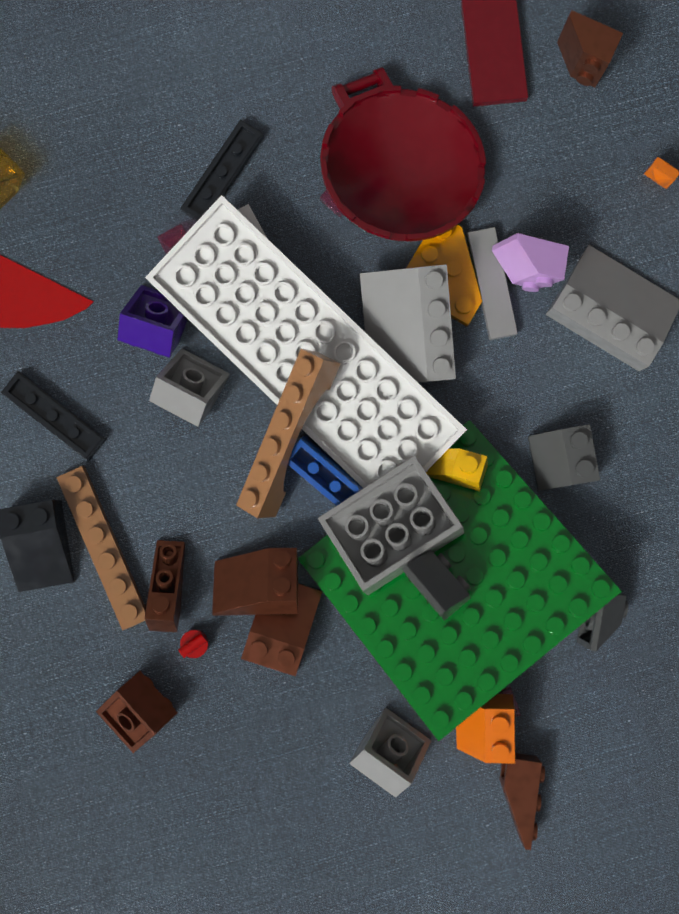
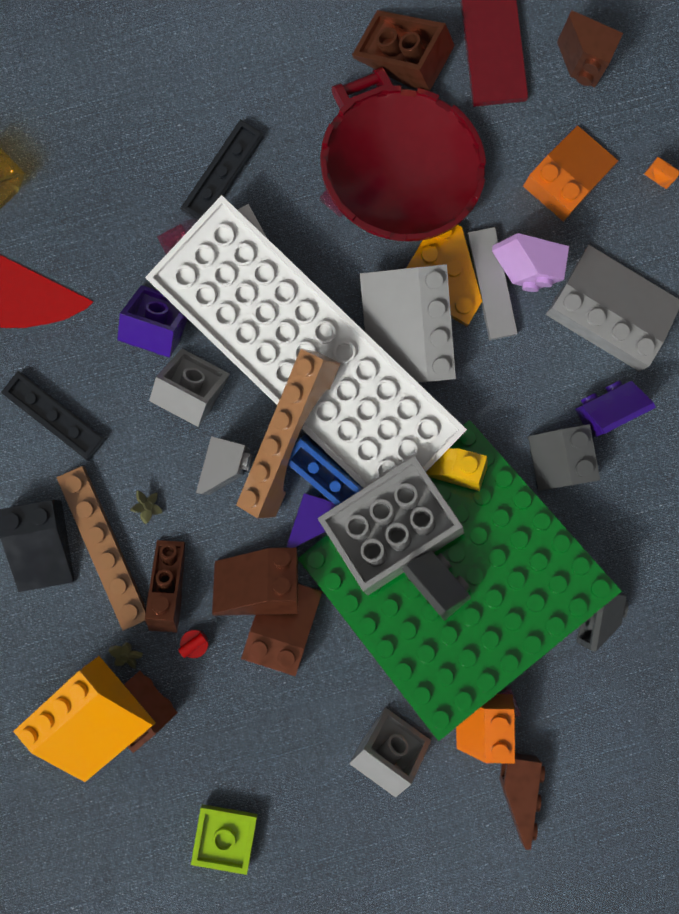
(85, 722): none -> light orange slope
(124, 654): none -> olive plant
(146, 506): none -> olive plant
(223, 465): none -> light grey slope
(224, 839): none -> lime plate
(306, 522): none -> dark purple slope
(406, 48): none -> copper slope
(569, 173): none -> orange slope
(613, 408): none -> dark purple slope

